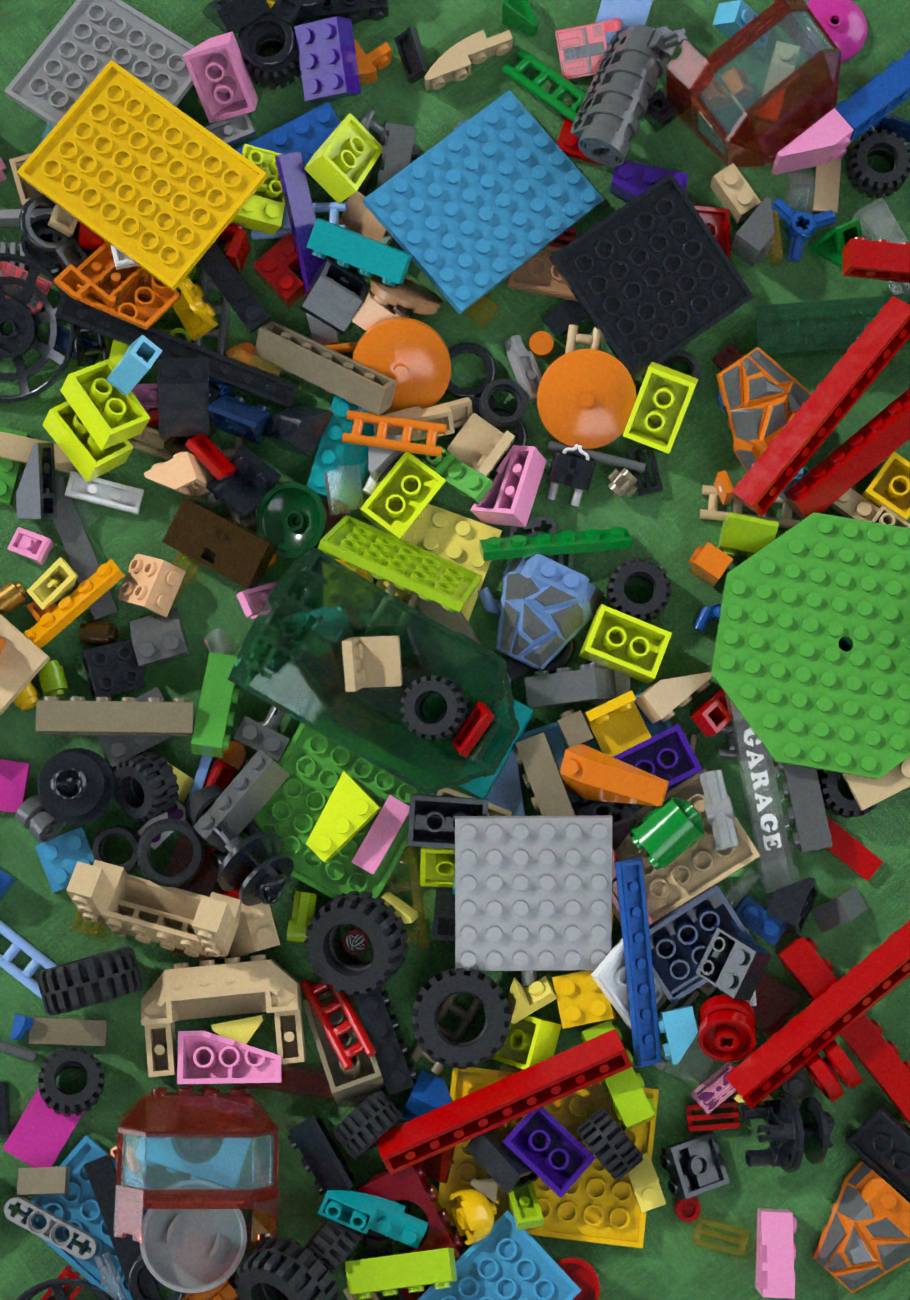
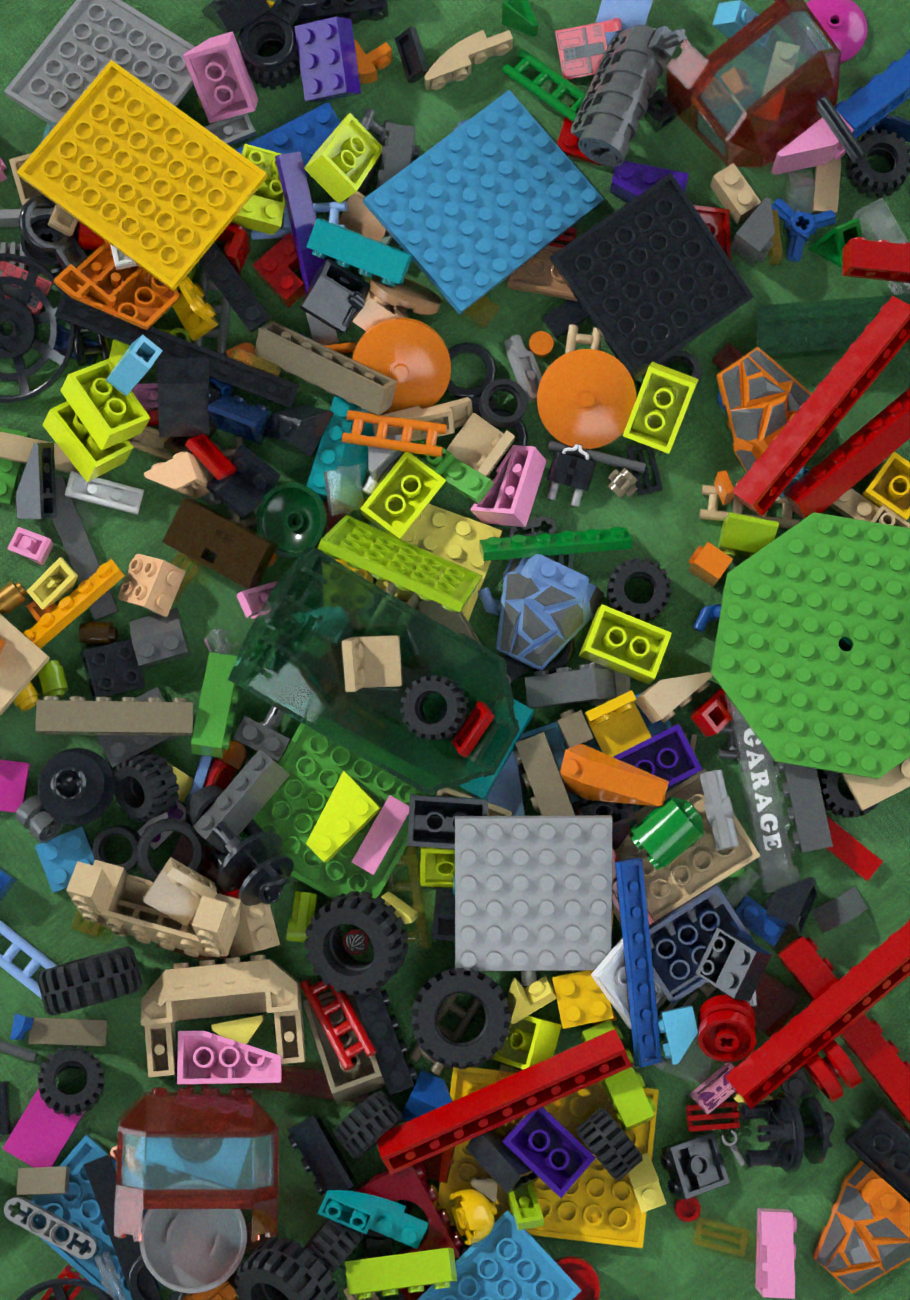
(179, 891): none -> tan bracket
(358, 303): none -> black hand
(734, 1148): none -> light grey hand
(840, 129): none -> black axle

